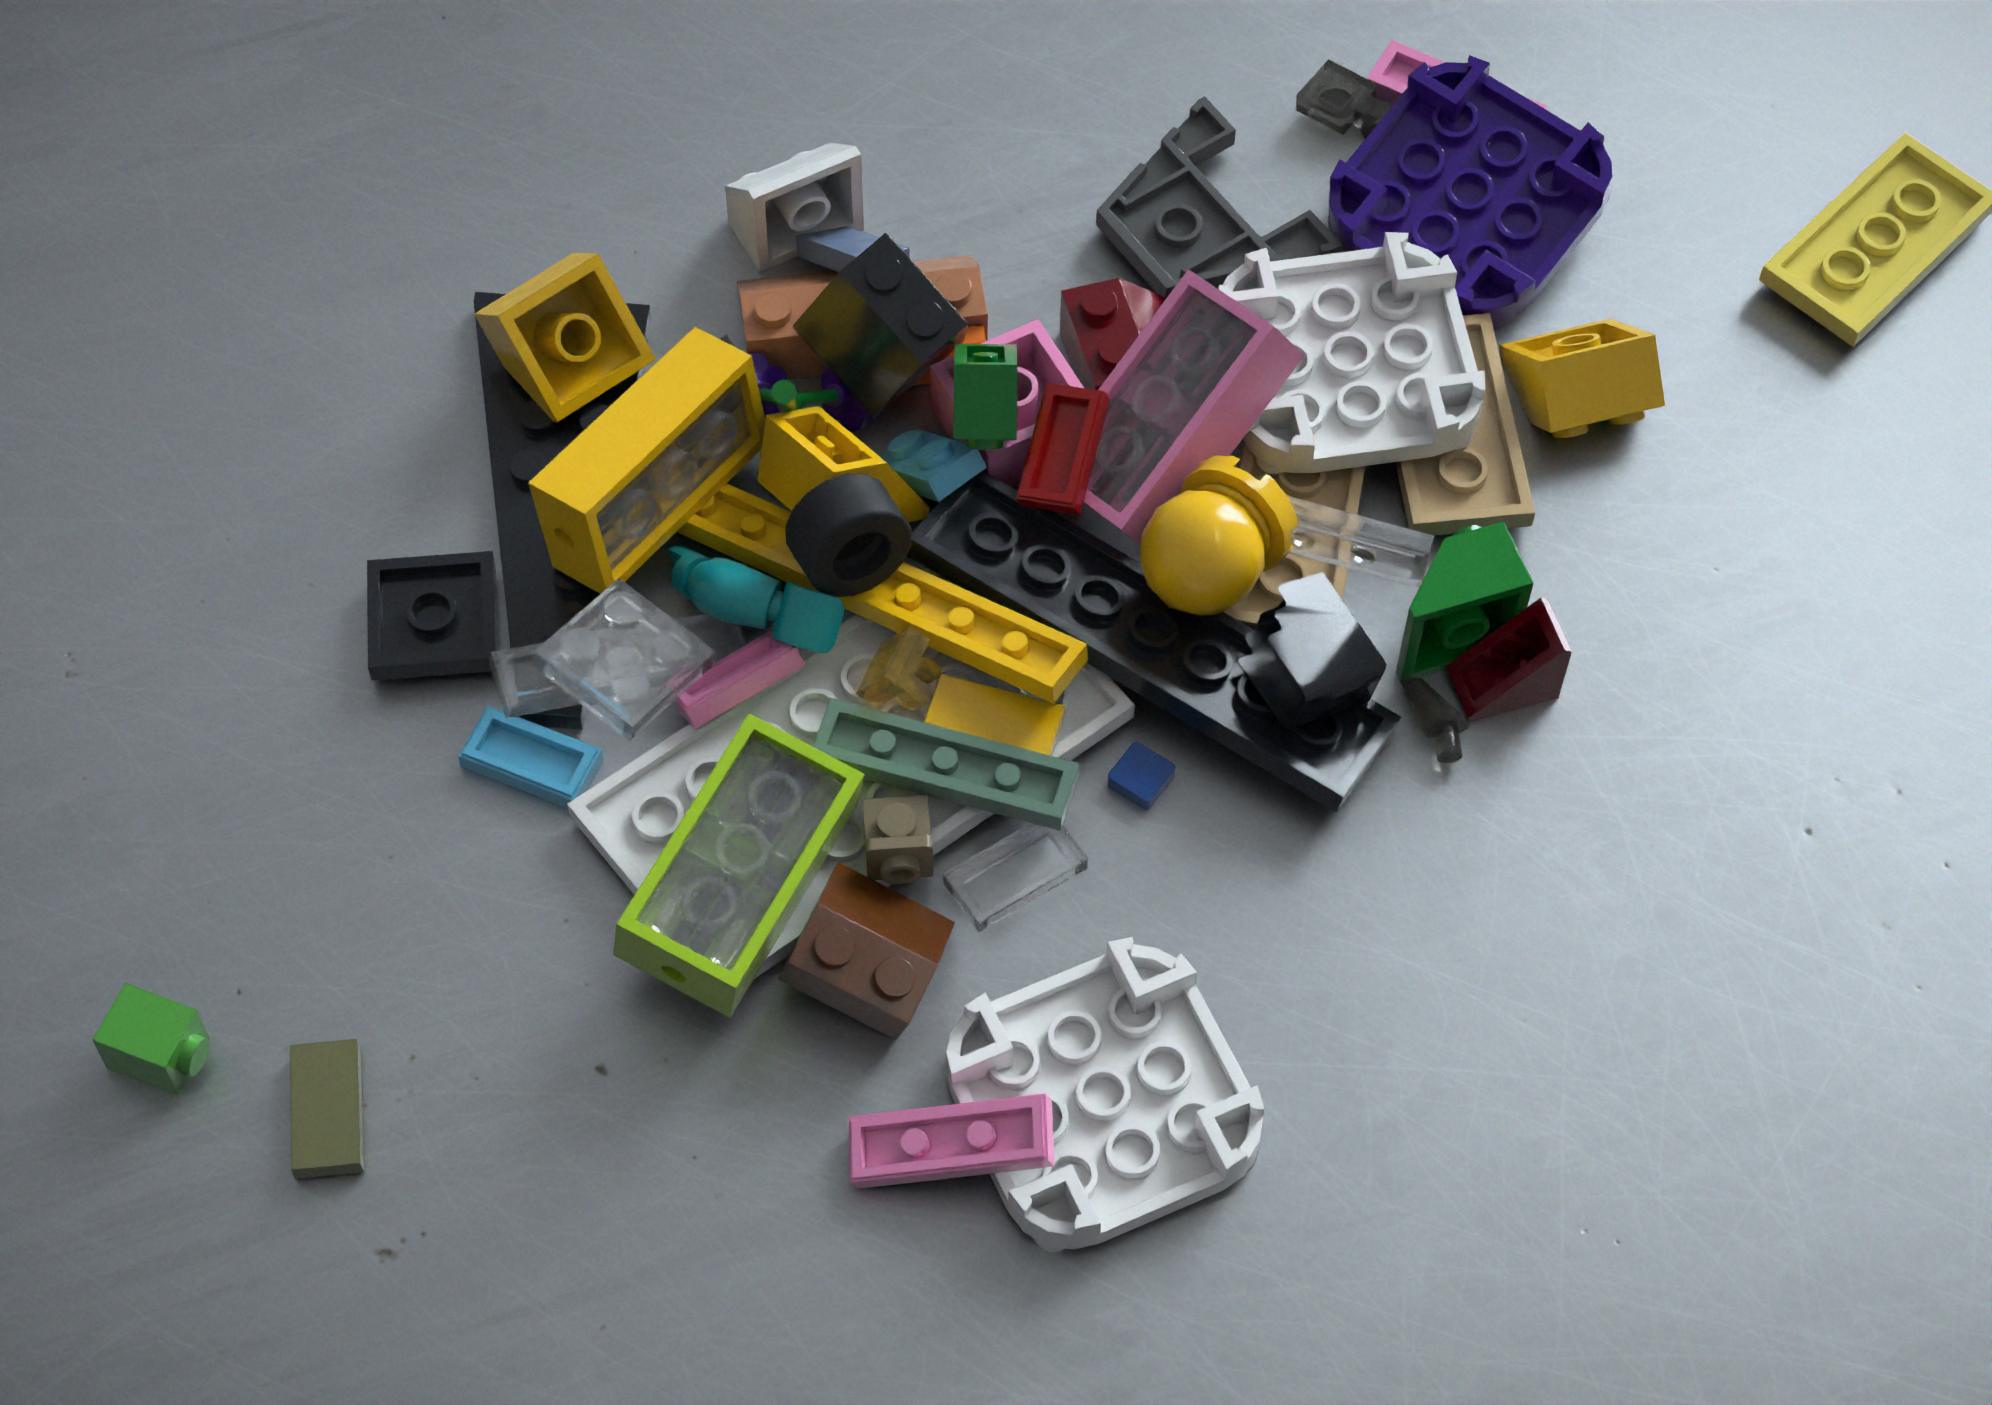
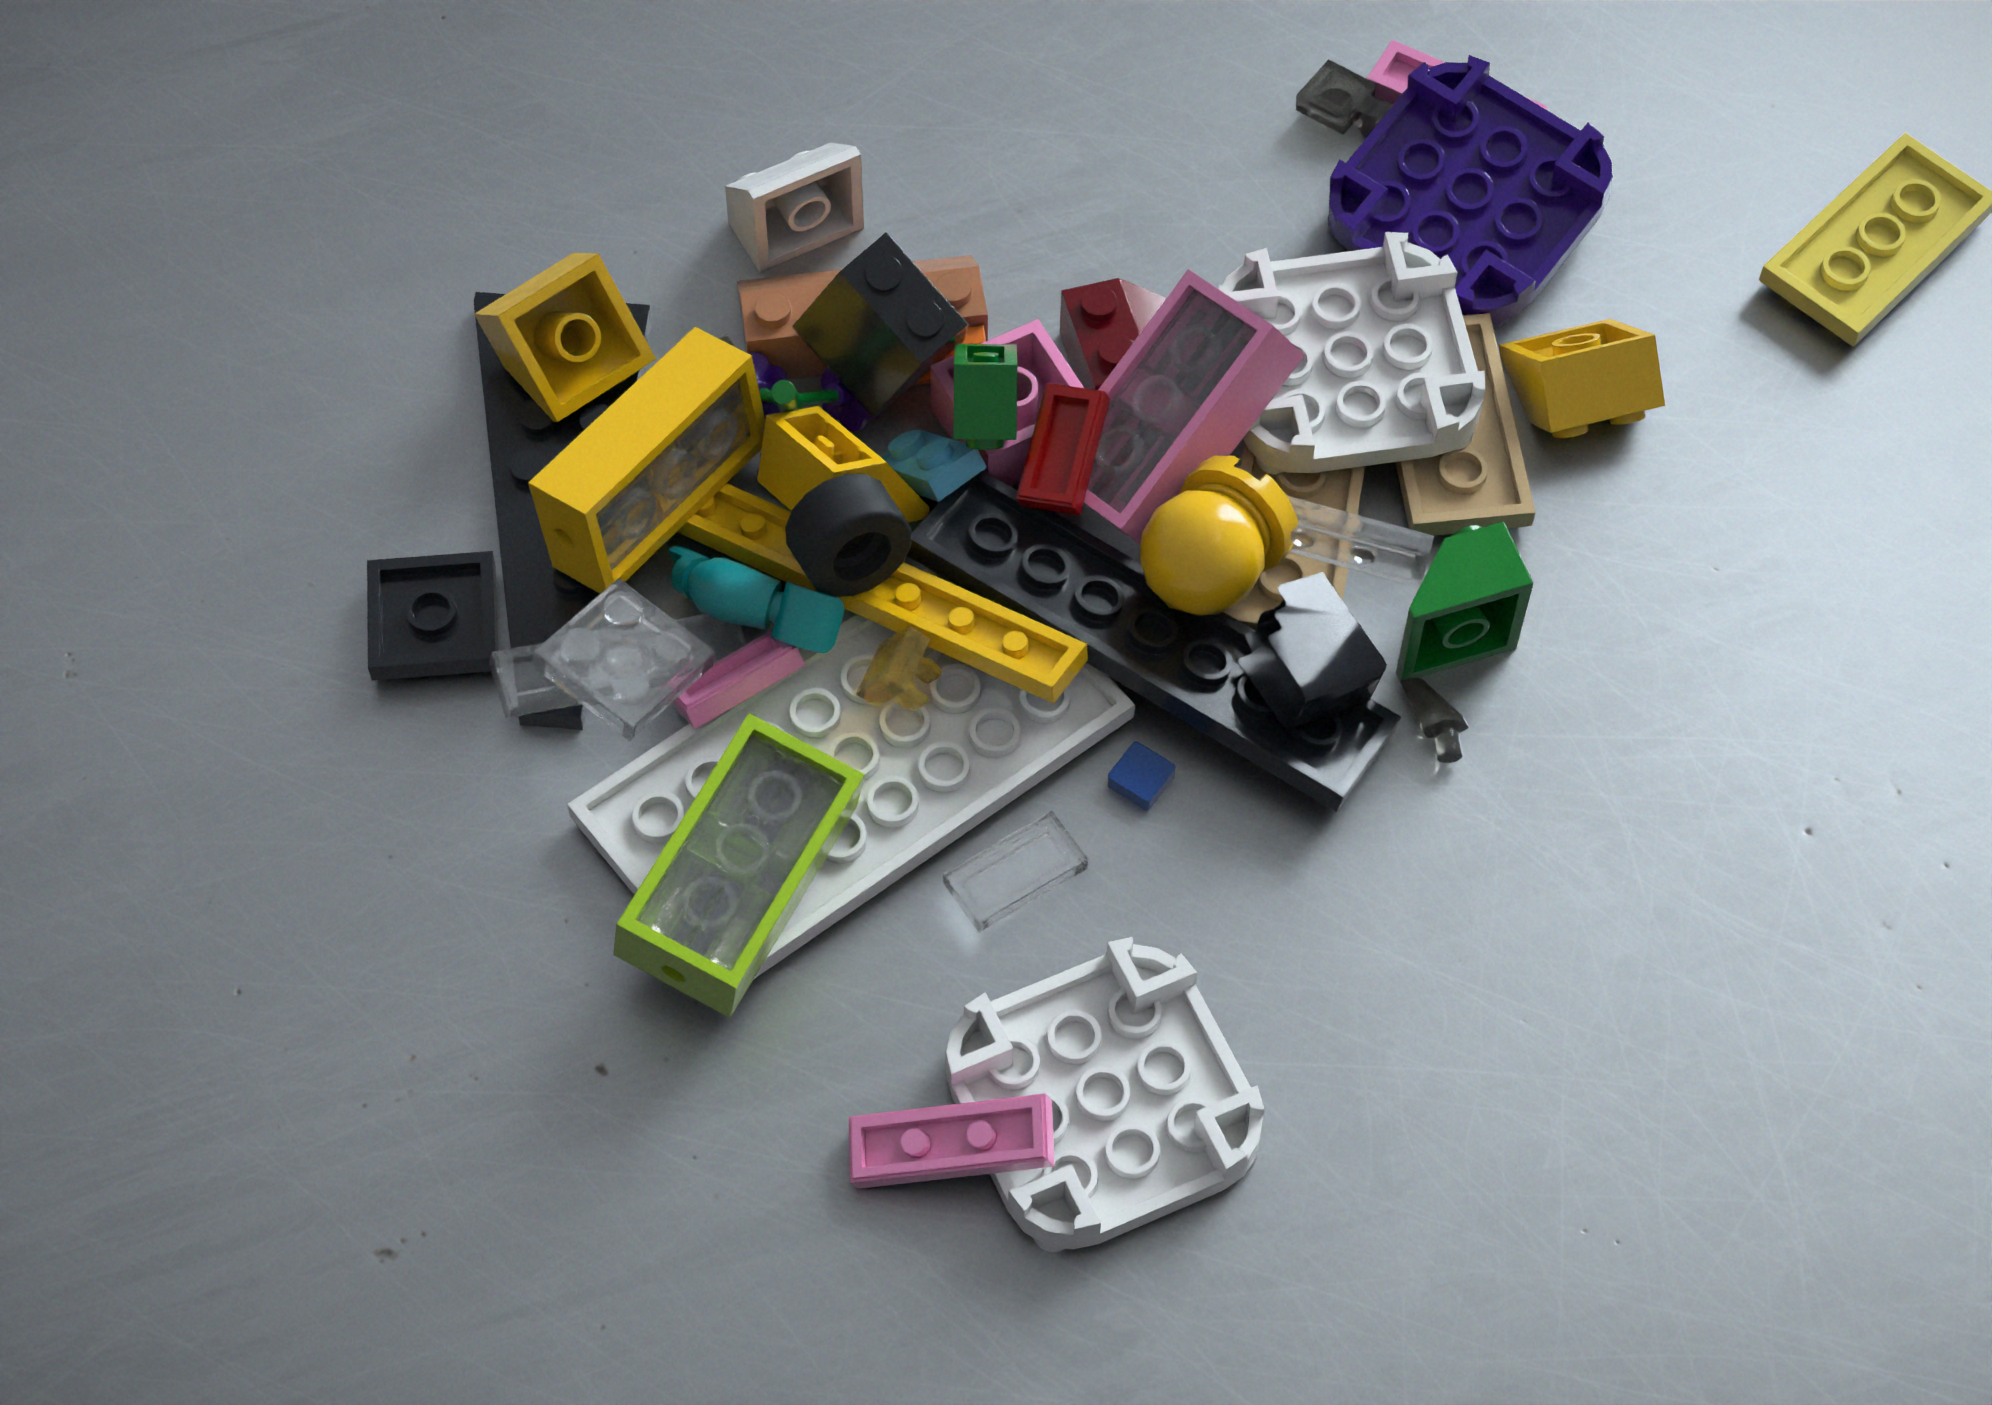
(152, 1039): bright green brick -> none
(326, 1109): olive tile -> none
(530, 757): medium azure tile -> none
(835, 246): sand blue tile -> none
(867, 951): reddish brown slope -> none
(898, 839): dark tan bracket -> none
(949, 764): sand green plate -> none
(995, 714): yellow tile -> none
(1175, 220): dark grey wing -> none
(1513, 665): dark red slope -> none

